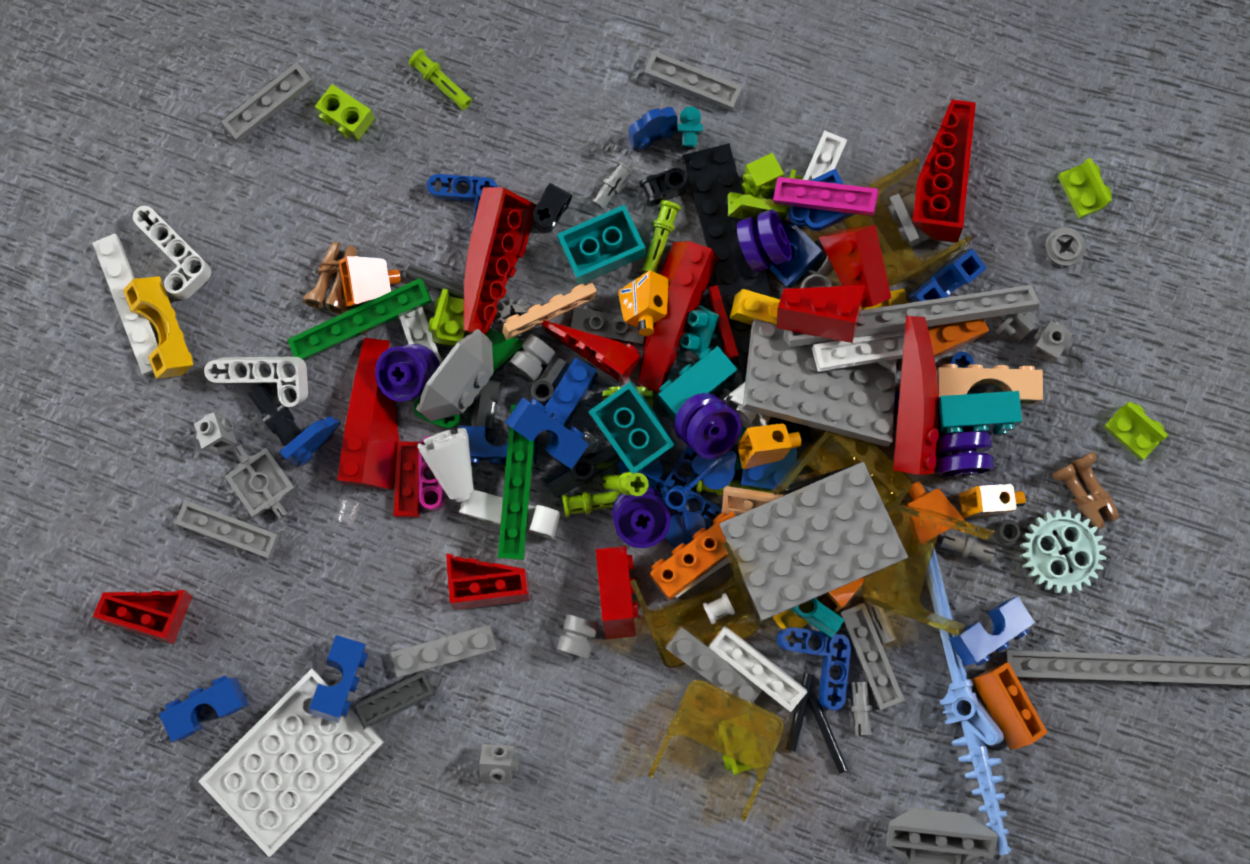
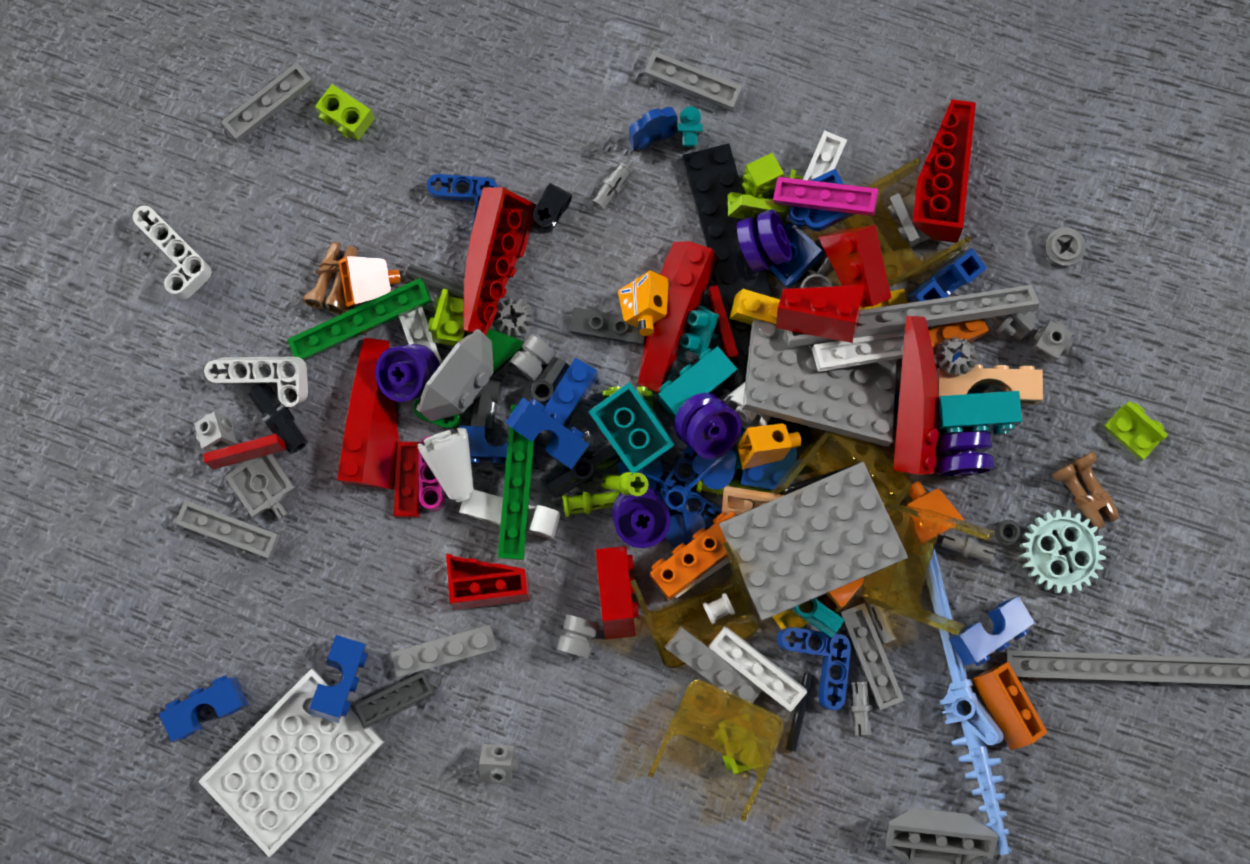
(118, 276): white plate -> none
(145, 613): red wedge -> none
(150, 300): yellow arch -> none
(244, 451): none -> red tile
(301, 448): blue plate -> none
(348, 510): clear piece -> none
(432, 71): lime pin -> none
(557, 306): light nougat plate -> none
(601, 244): teal brick -> none
(606, 354): red wedge -> none
(661, 225): lime pin -> none
(662, 186): black piece -> none
(828, 735): black bar -> none
(961, 365): none -> light grey gear
(990, 500): light orange torso -> none
(1085, 188): lime bracket -> none

